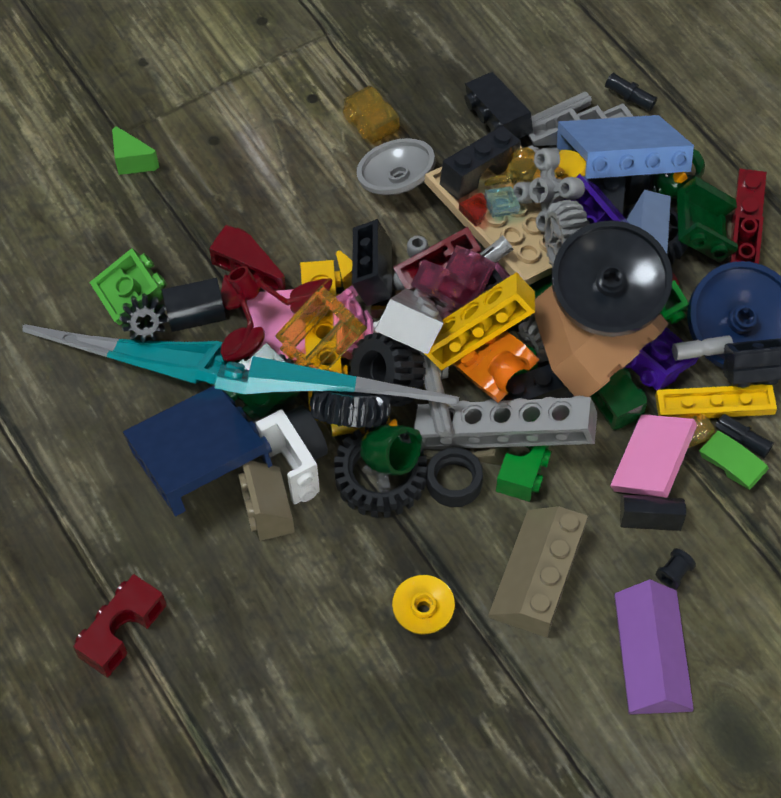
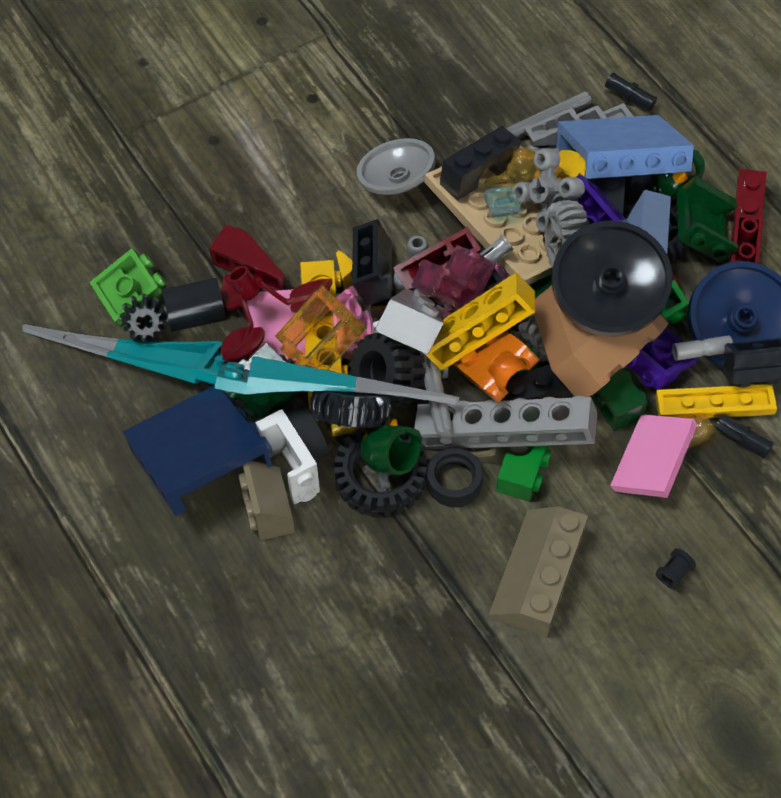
(132, 154): bright green slope -> none
(132, 602): dark red arch -> none
(370, 114): clear yellow brick -> none
(423, 591): yellow dish -> none
(474, 209): clear red tile -> none
(498, 105): black brick -> none
(652, 512): black brick -> none
(653, 649): medium lavender slope -> none
(734, 459): bright green slope -> none

